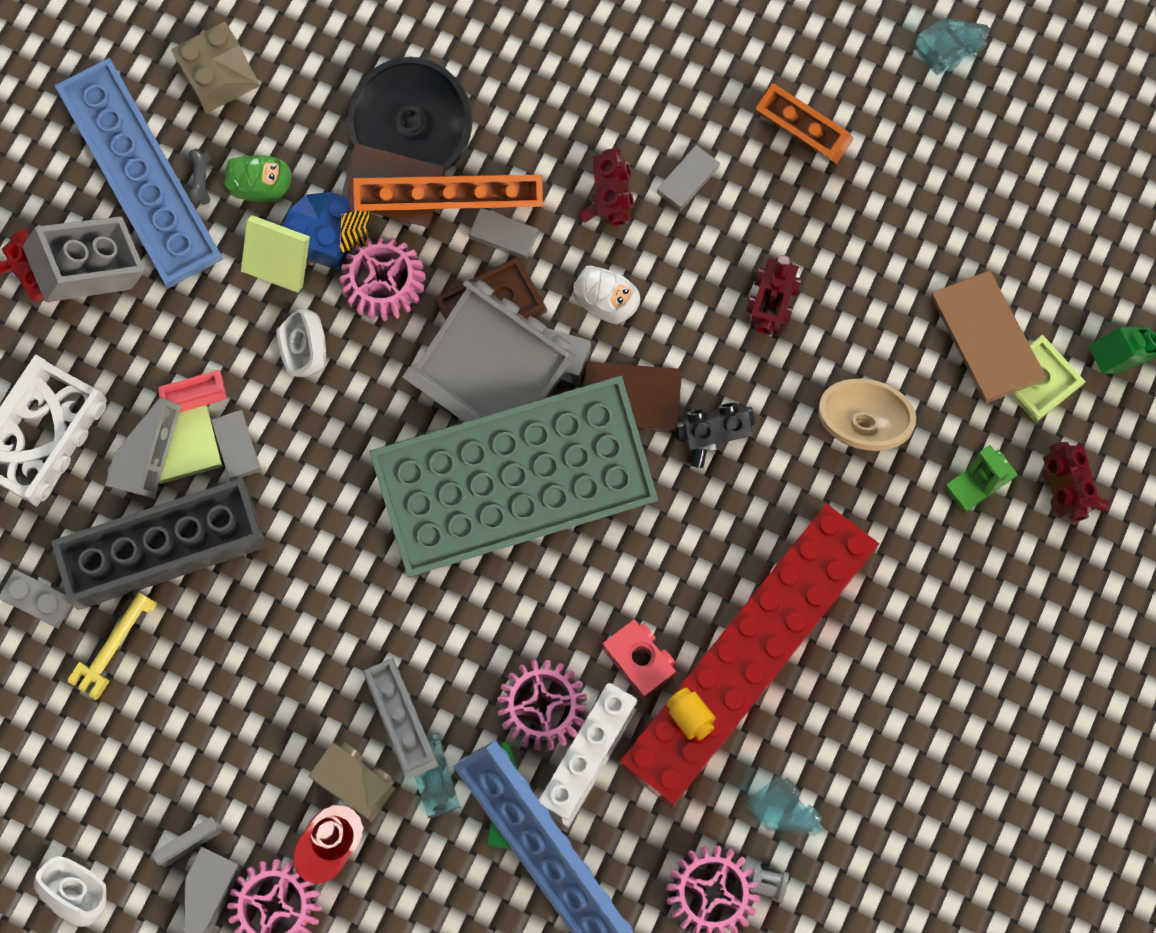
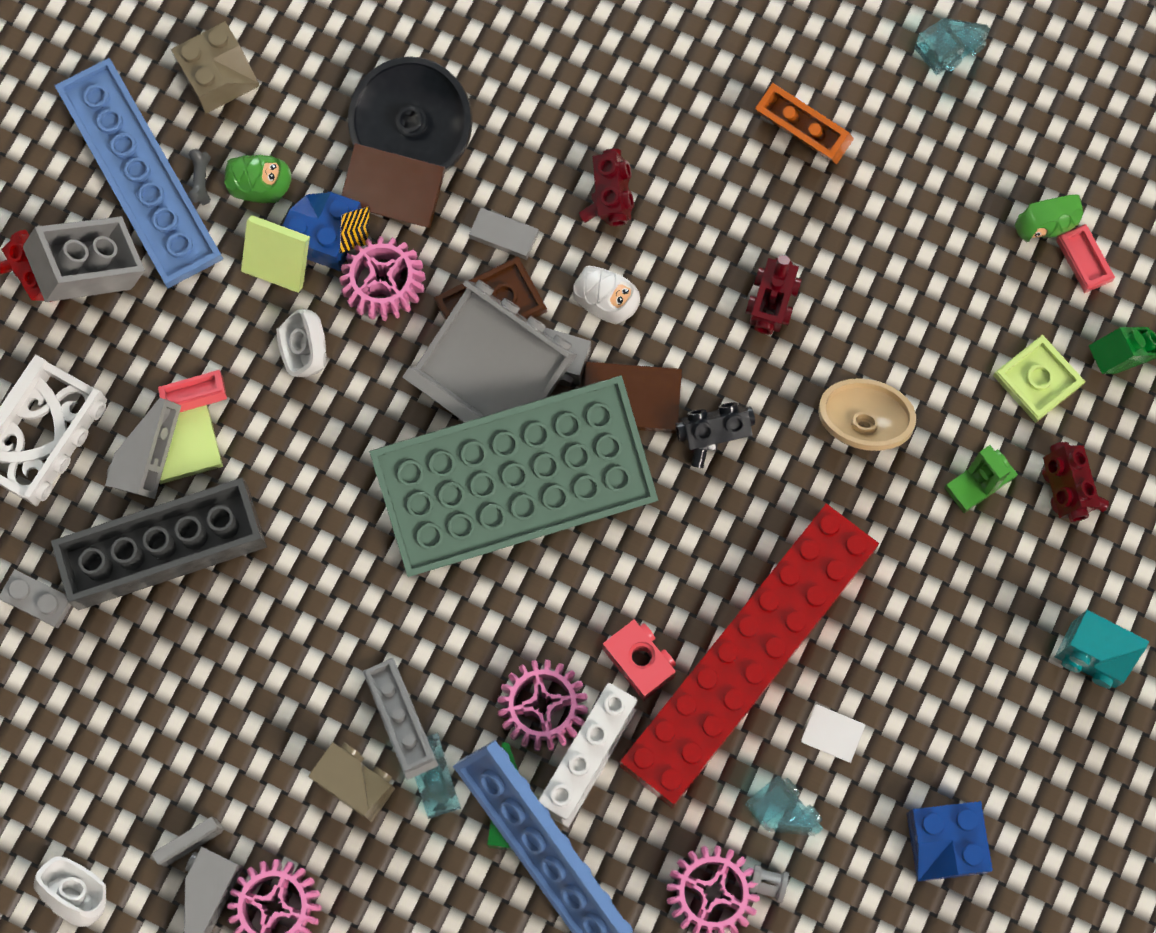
(93, 673): light yellow hinge -> none
(236, 445): light grey tile -> none
(327, 843): red piece -> none
(445, 192): orange brick -> none
(688, 178): light grey tile -> none
(691, 714): yellow brick -> none
(833, 733): none -> white sticker
(949, 841): none -> blue slope
(988, 337): medium nougat tile -> none
(1049, 217): none -> bright green piece
(1085, 258): none -> coral tile
(1100, 649): none -> teal slope

